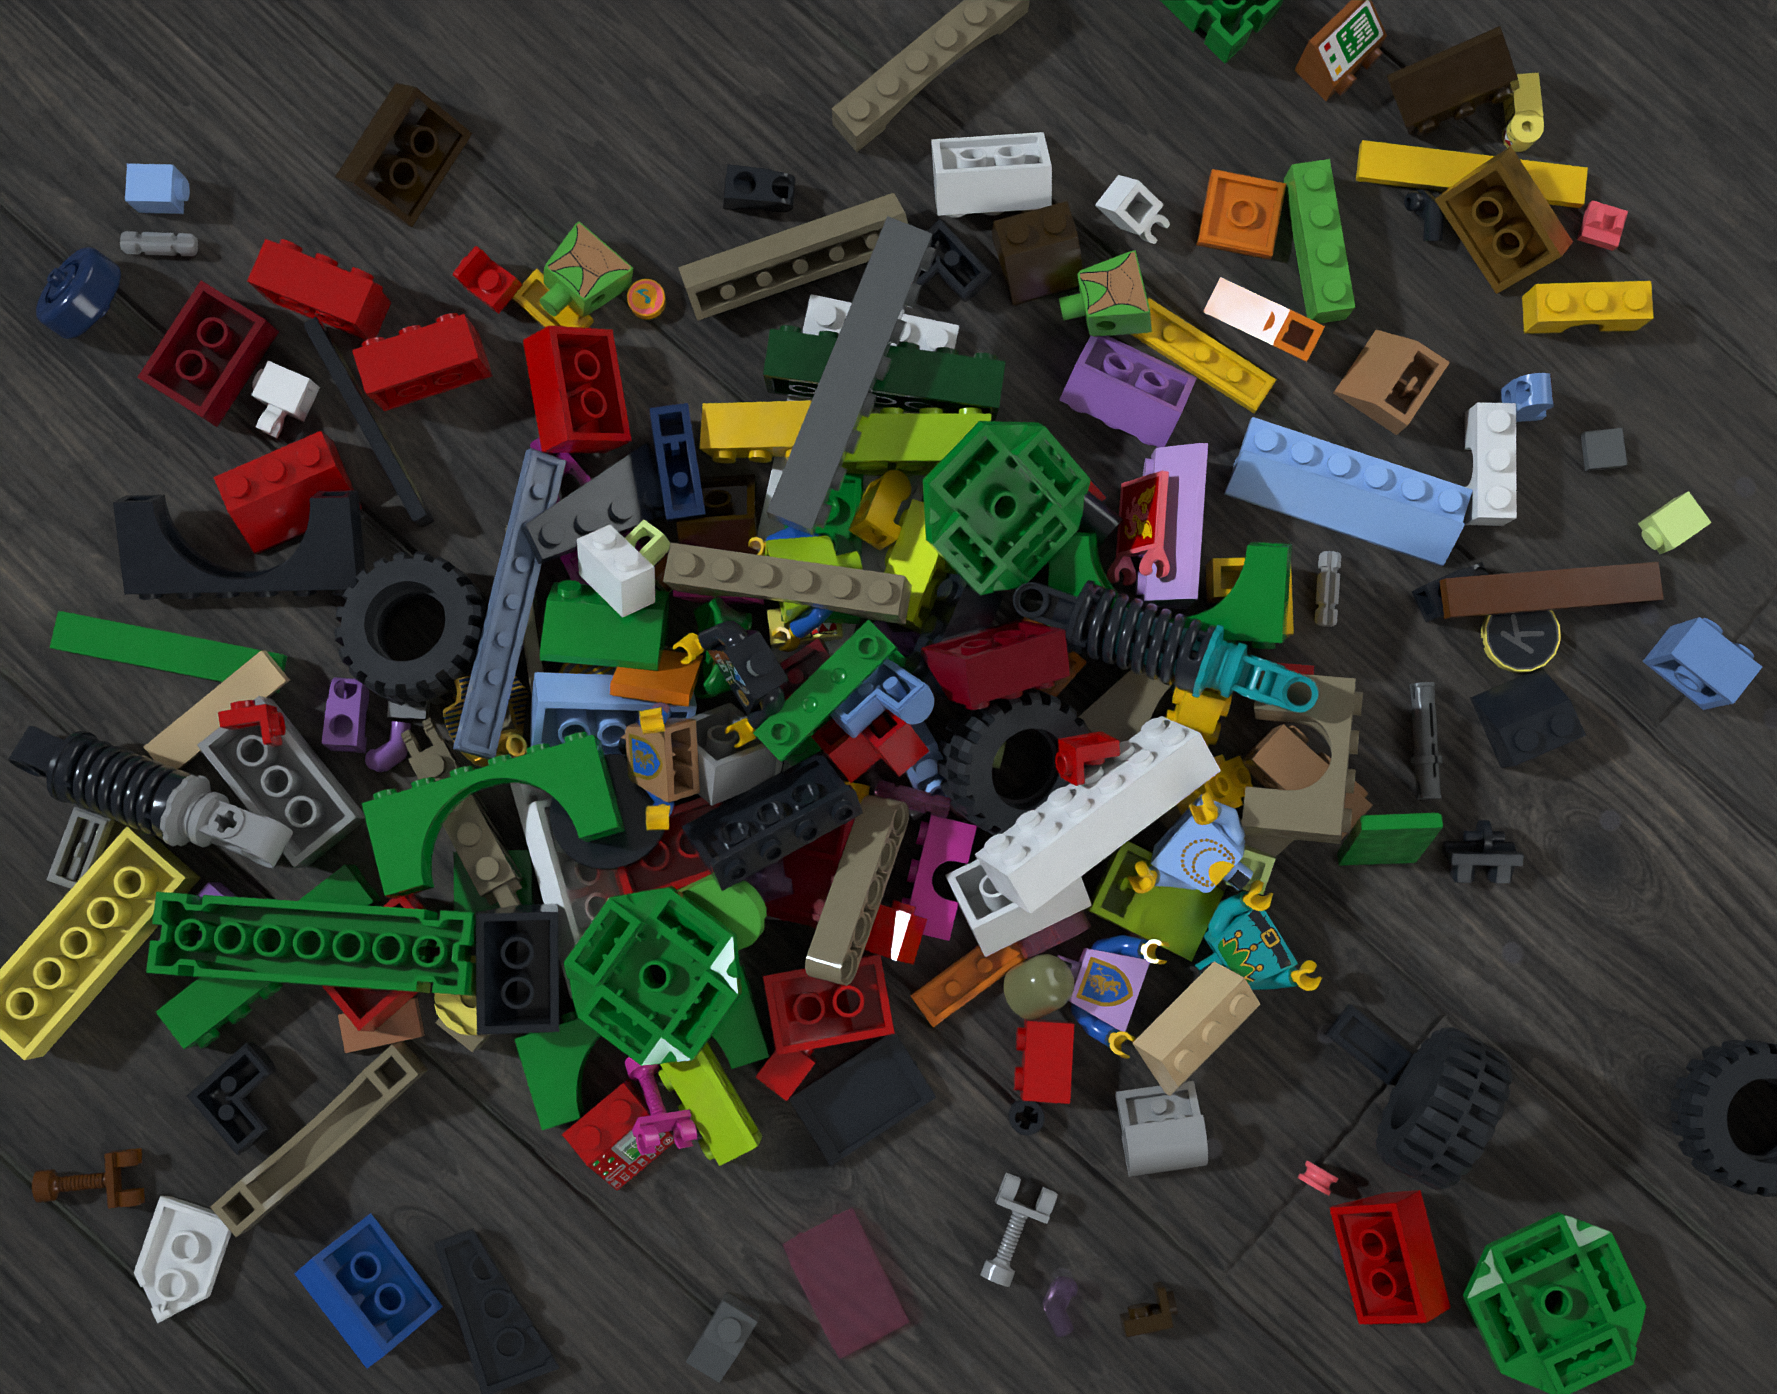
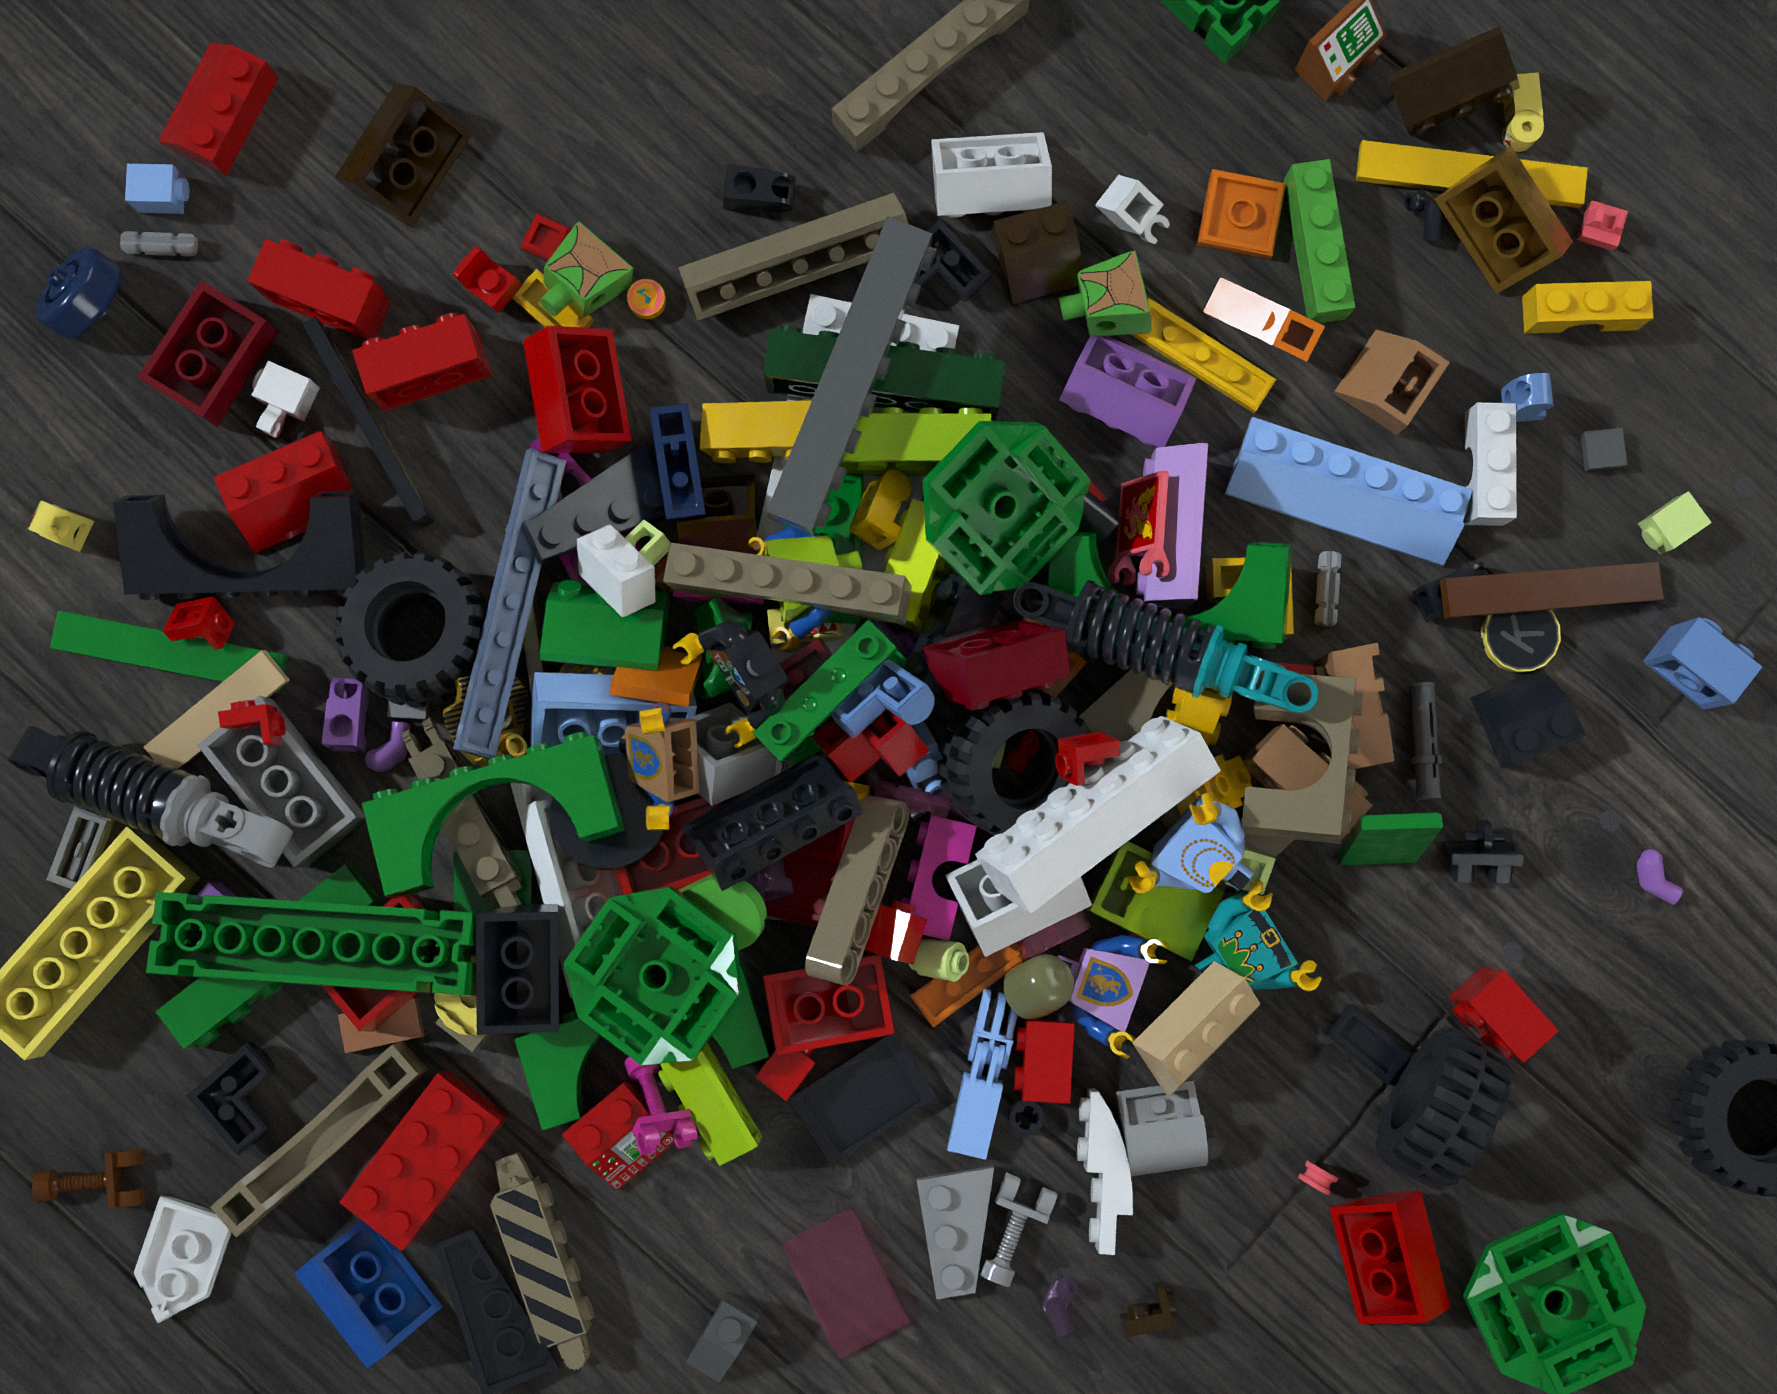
(60, 525): none -> light yellow leg
(200, 618): none -> red bracket
(219, 107): none -> red slope
(423, 1159): none -> red brick
(541, 1262): none -> dark tan hinge
(544, 237): none -> red tile
(941, 959): none -> yellowish green brick
(954, 1225): none -> light grey wing
(981, 1094): none -> light blue arm
(1027, 747): none -> red axle
(1104, 1154): none -> white slope
(1373, 725): none -> medium nougat wedge
(1502, 1014): none -> red brick
(1652, 877): none -> medium lavender arm

